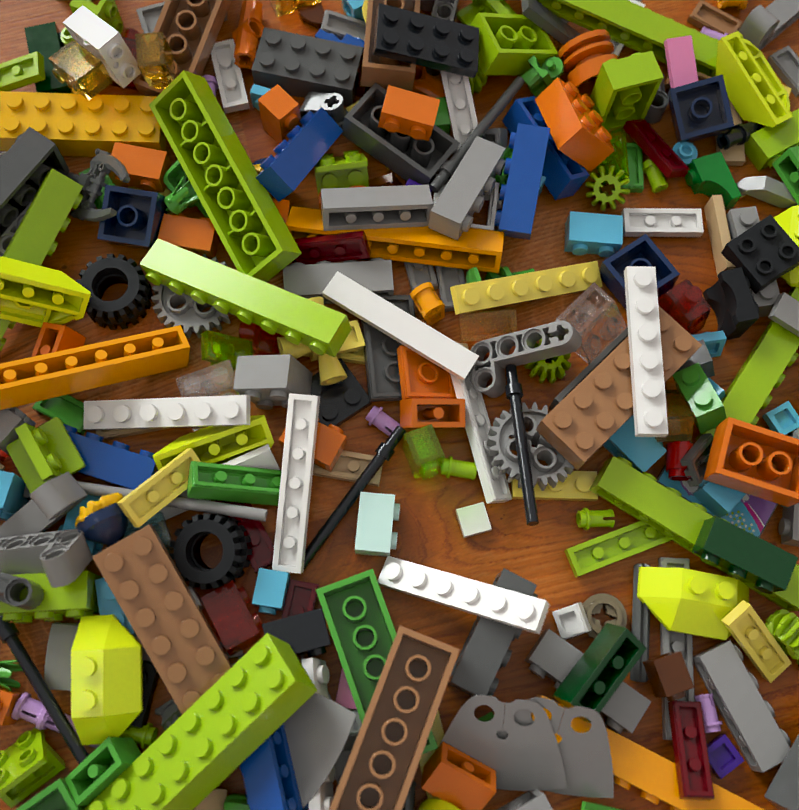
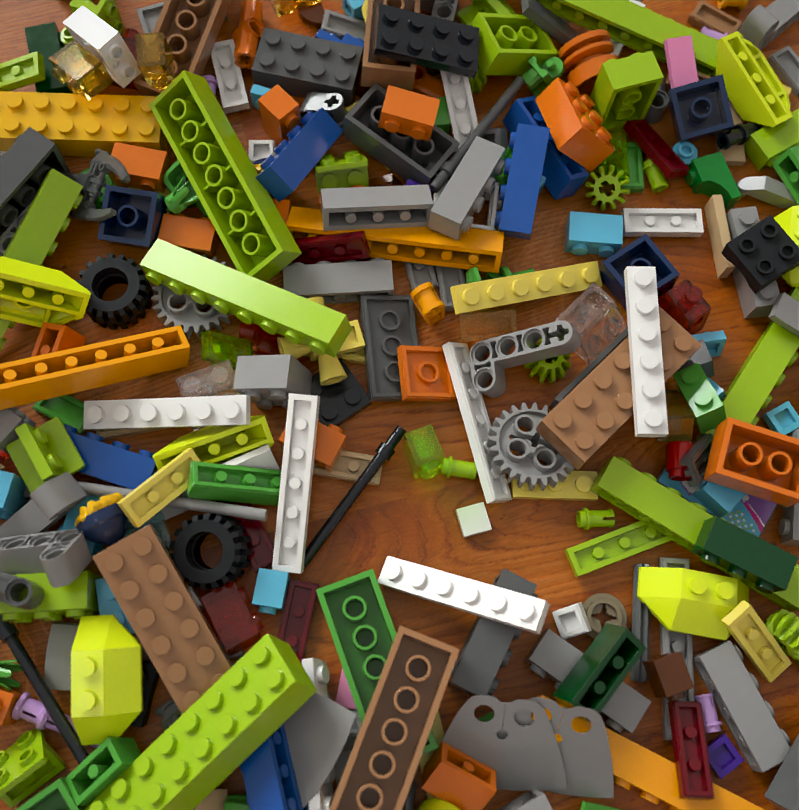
(144, 736): lime pin -> none
(261, 149): none -> white tile
(303, 632): black brick -> none
(375, 524): light aqua brick -> none
(381, 420): lavender pin -> none
(400, 326): white tile -> none
(438, 412): orange brick -> none
(514, 393): black bar -> none
(638, 450): medium azure brick -> none
(732, 303): black brick -> none

